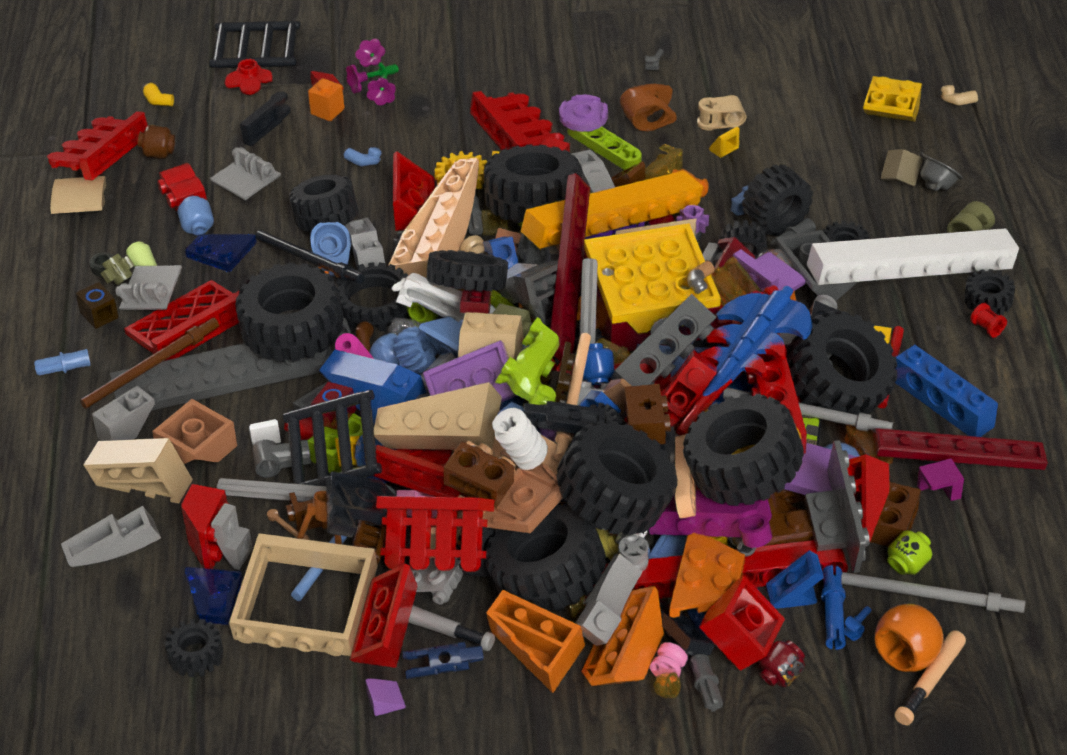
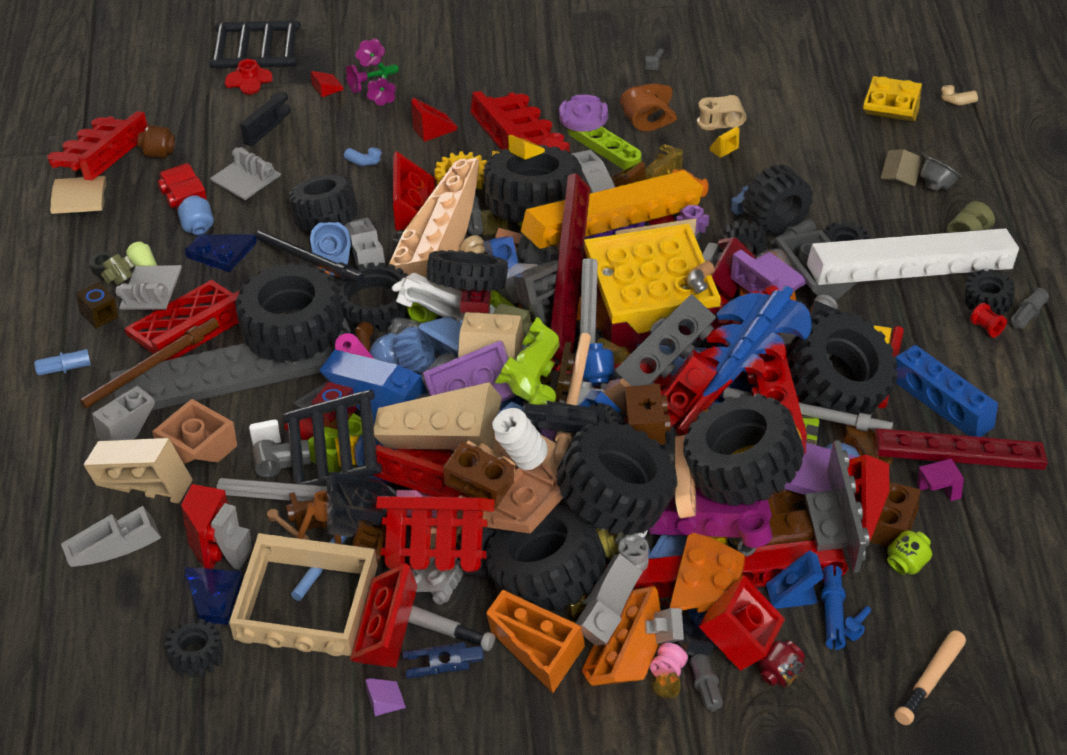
(155, 97): yellow arm -> none
(326, 99): orange brick -> none
(429, 121): none -> red slope
(524, 148): none -> yellow slope
(666, 626): none -> light grey tile
(733, 281): clear yellow hinge -> none
(909, 637): orange wheel -> none
(992, 601): light grey bar -> none
(1029, 308): none -> dark grey axle

